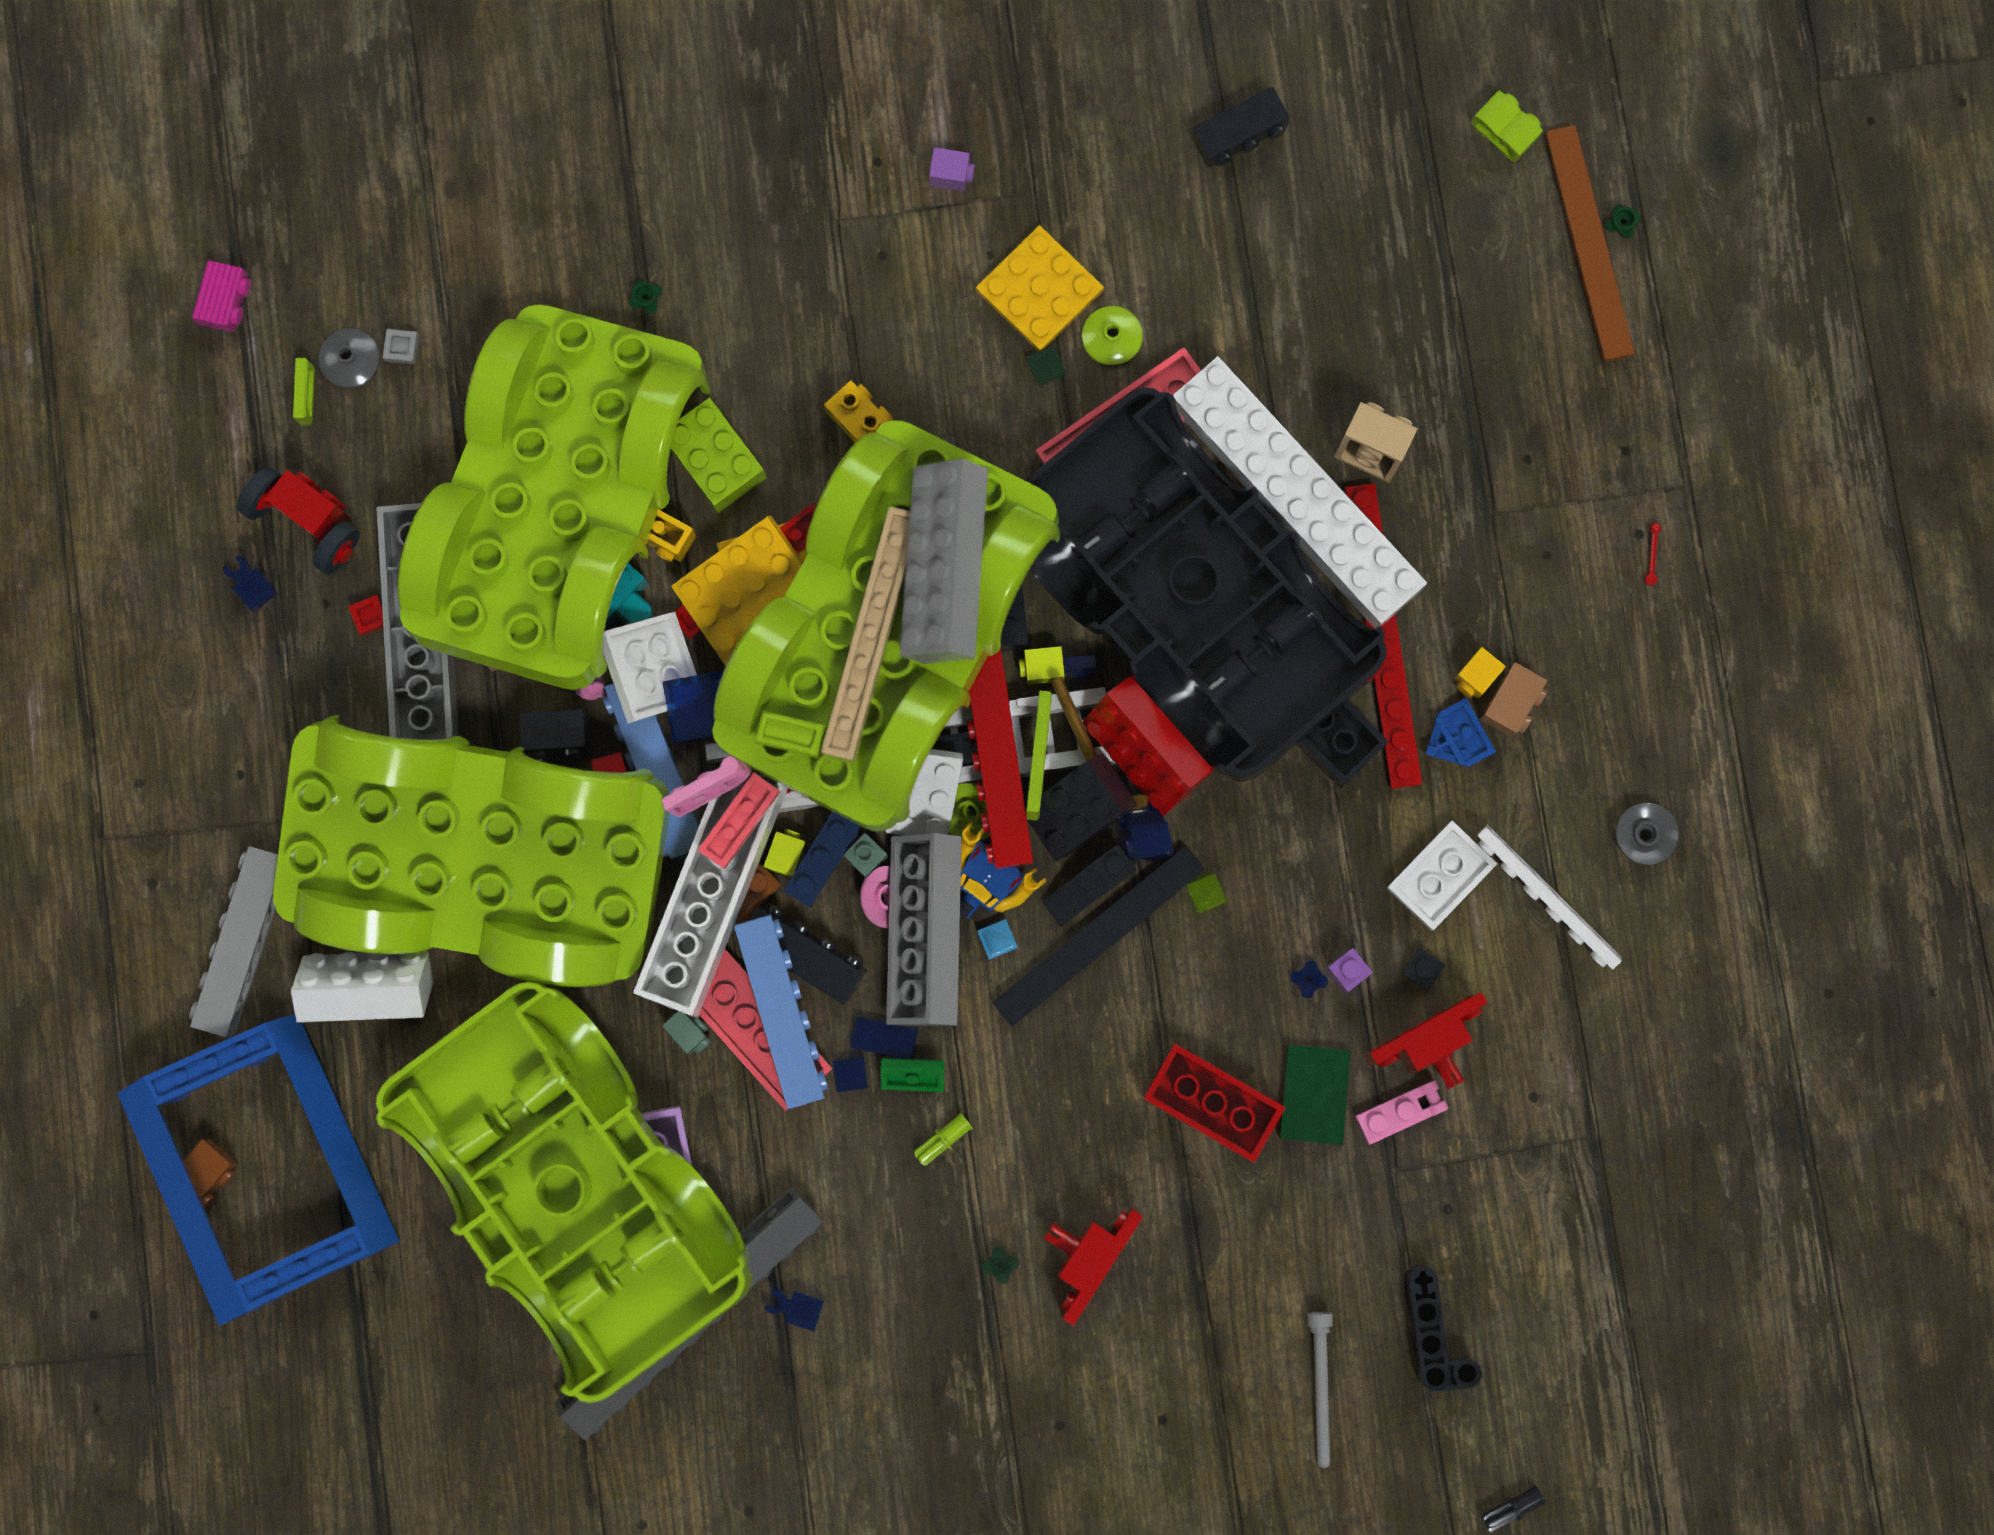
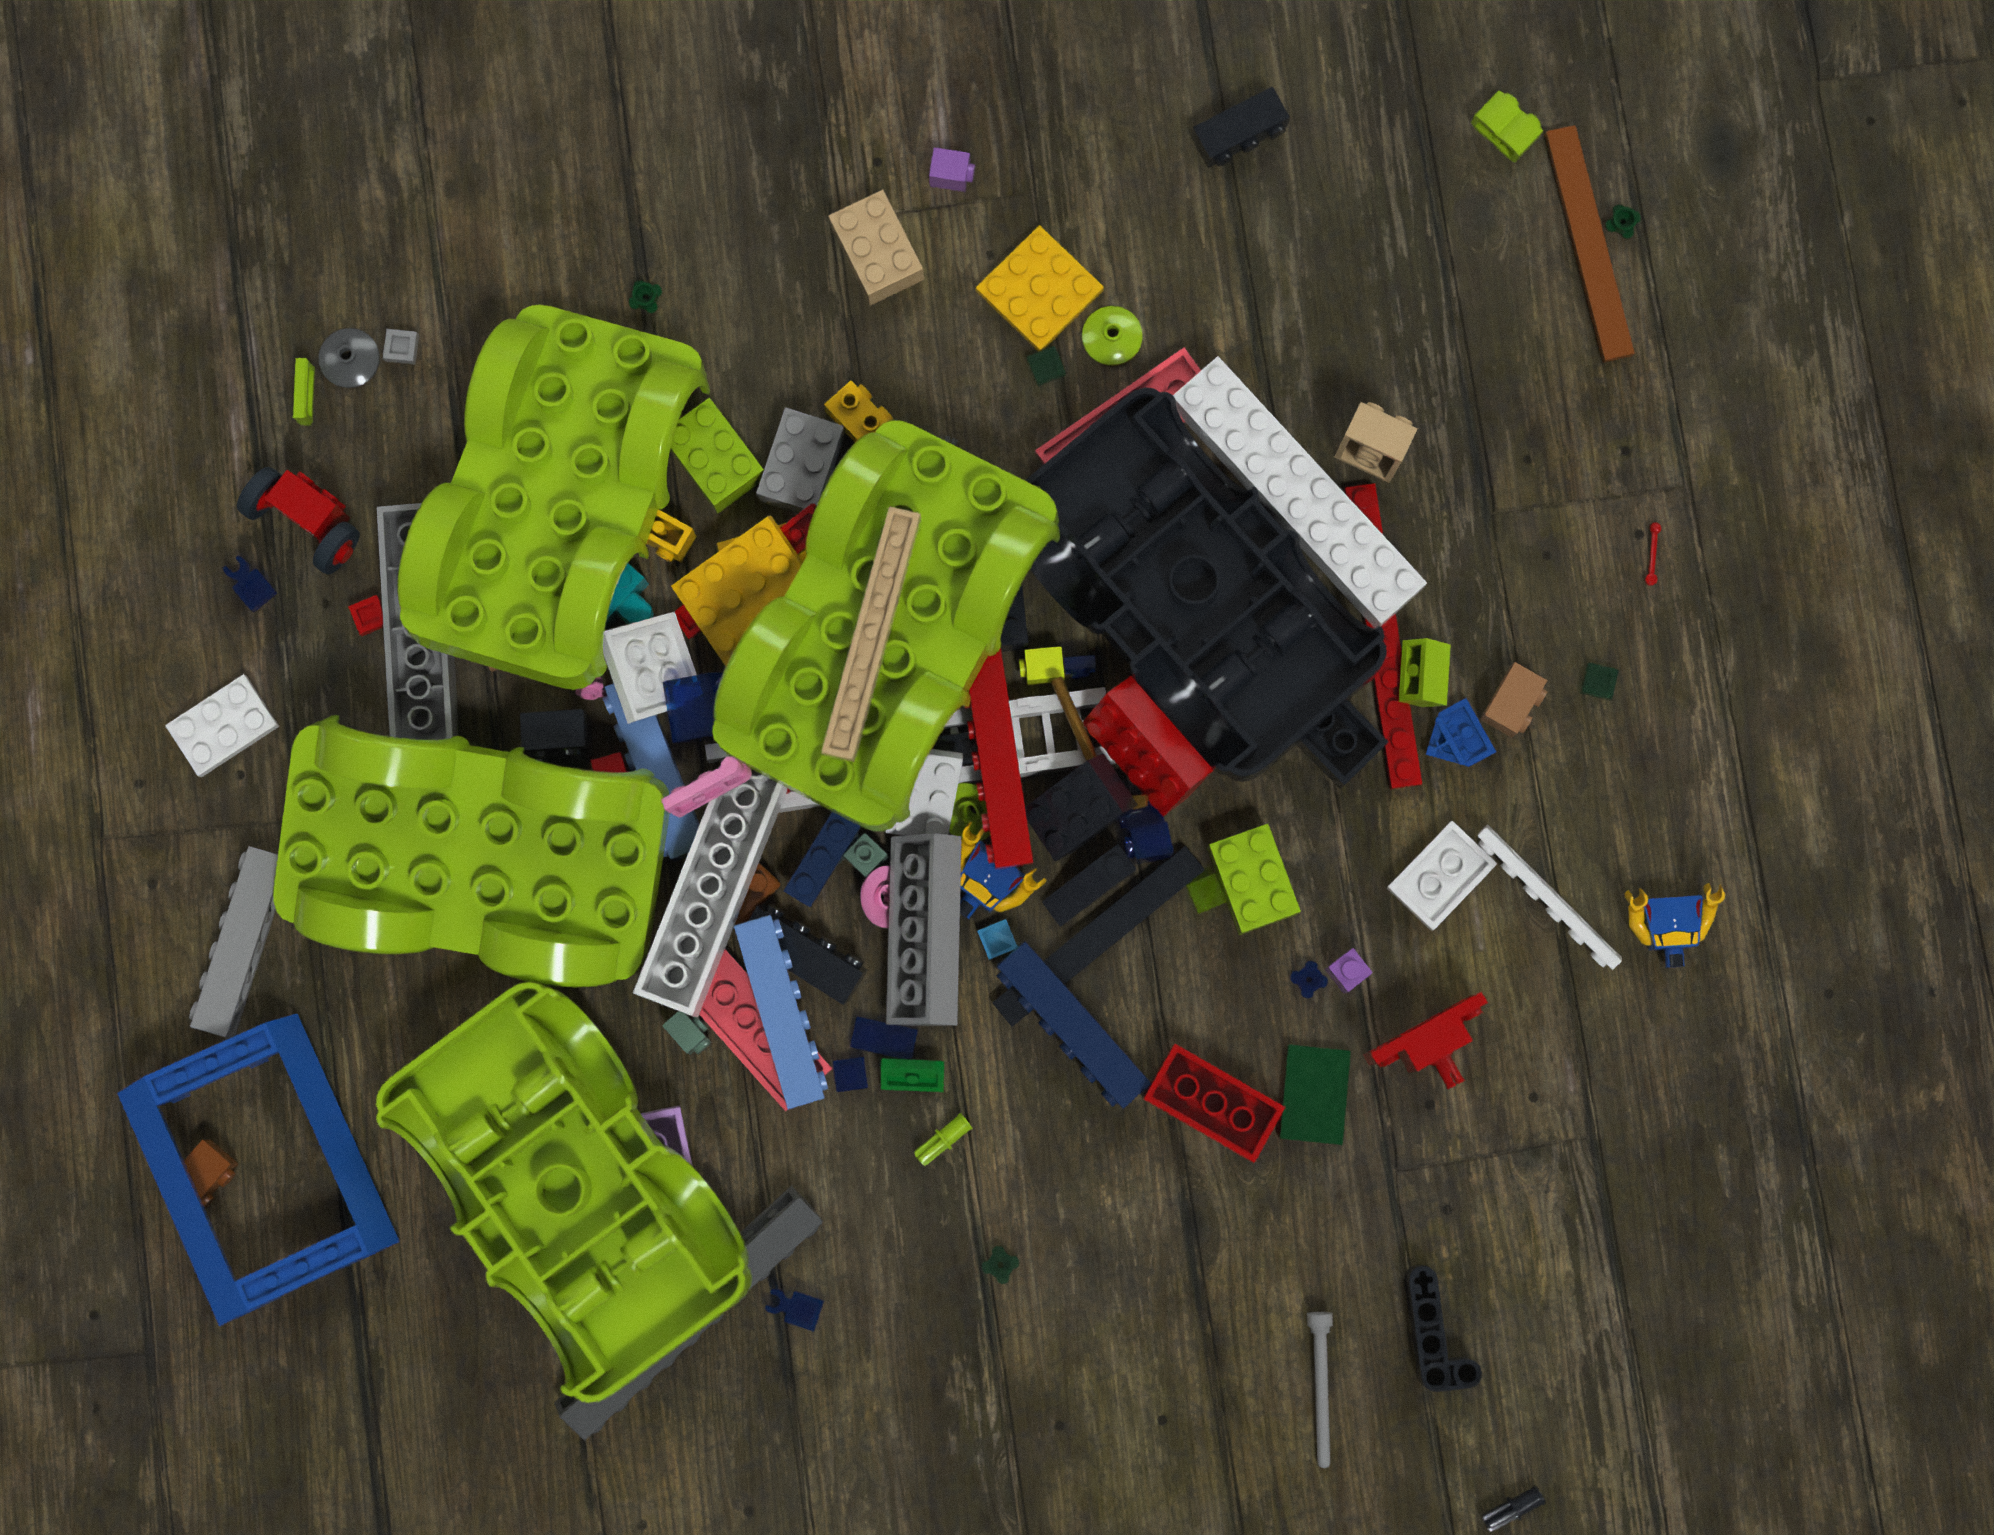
(221, 296): dark pink brick -> none
(222, 725): none -> white plate
(362, 986): white brick -> none
(739, 820): coral plate -> none
(785, 853): neon yellow brick -> none
(790, 734): lime tile -> none
(800, 461): none -> light grey brick
(876, 247): none -> tan brick
(944, 562): light grey brick -> none
(1039, 755): lime tile -> none
(1073, 1025): none -> dark blue brick
(1090, 1258): red brick -> none
(1253, 879): none -> lime brick
(1400, 1112): bright pink plate -> none
(1423, 969): black plate -> none
(1424, 672): none -> lime brick
(1478, 674): yellow brick -> none
(1599, 681): none -> clear green tile
(1661, 828): dark grey dish -> none
(1673, 921): none -> torso

